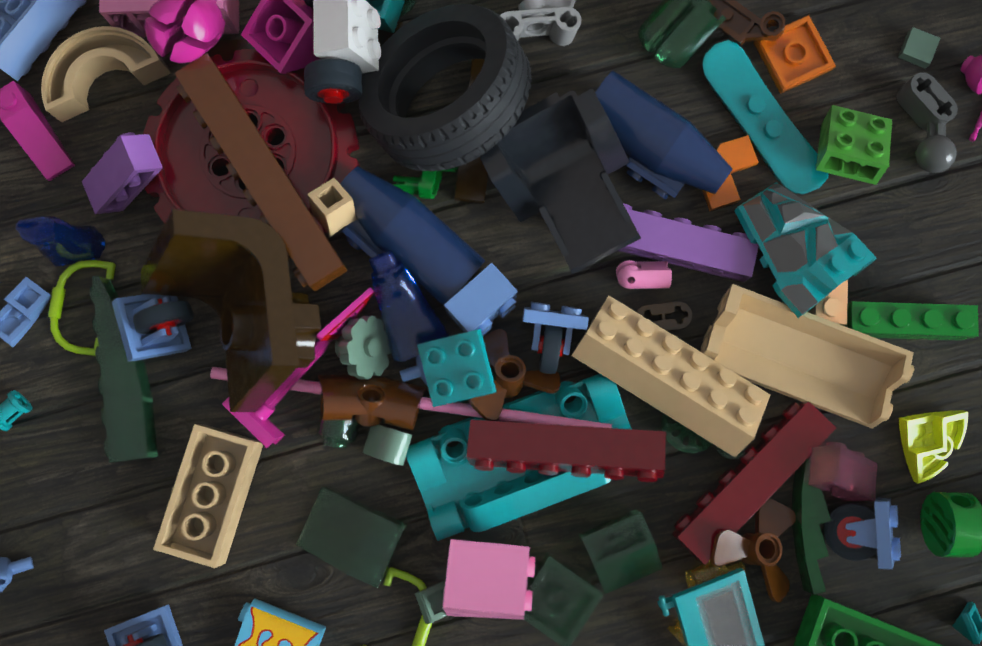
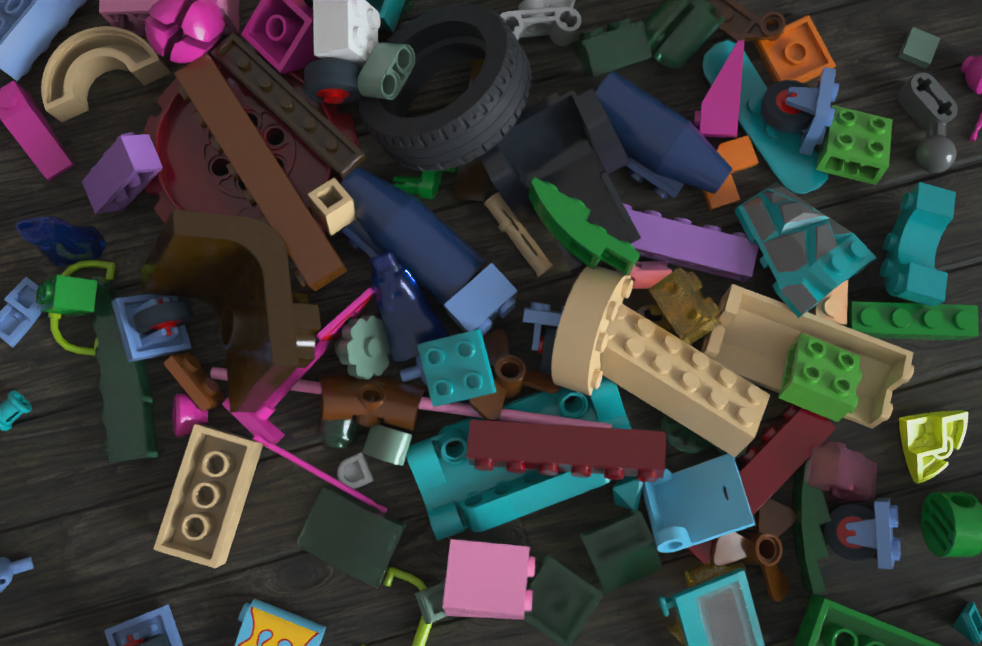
(67, 295): none -> green brick
(186, 414): none -> dark pink brick
(194, 380): none -> dark orange plate
(288, 105): none -> dark brown tile
(319, 473): none -> dark pink piece
(354, 471): none -> light grey tile
(386, 70): none -> sand green beam
(518, 234): none -> tan pin
(568, 224): none -> green slope
(583, 327): none -> tan brick
(612, 49): none -> clear green slope
(627, 492): none -> teal slope
(685, 305): none -> clear yellow brick
(693, 505): none -> medium azure door
(721, 104): none -> dark pink slope
(796, 108): none -> plate
(820, 377): none -> bright green brick
(913, 244): none -> teal brick

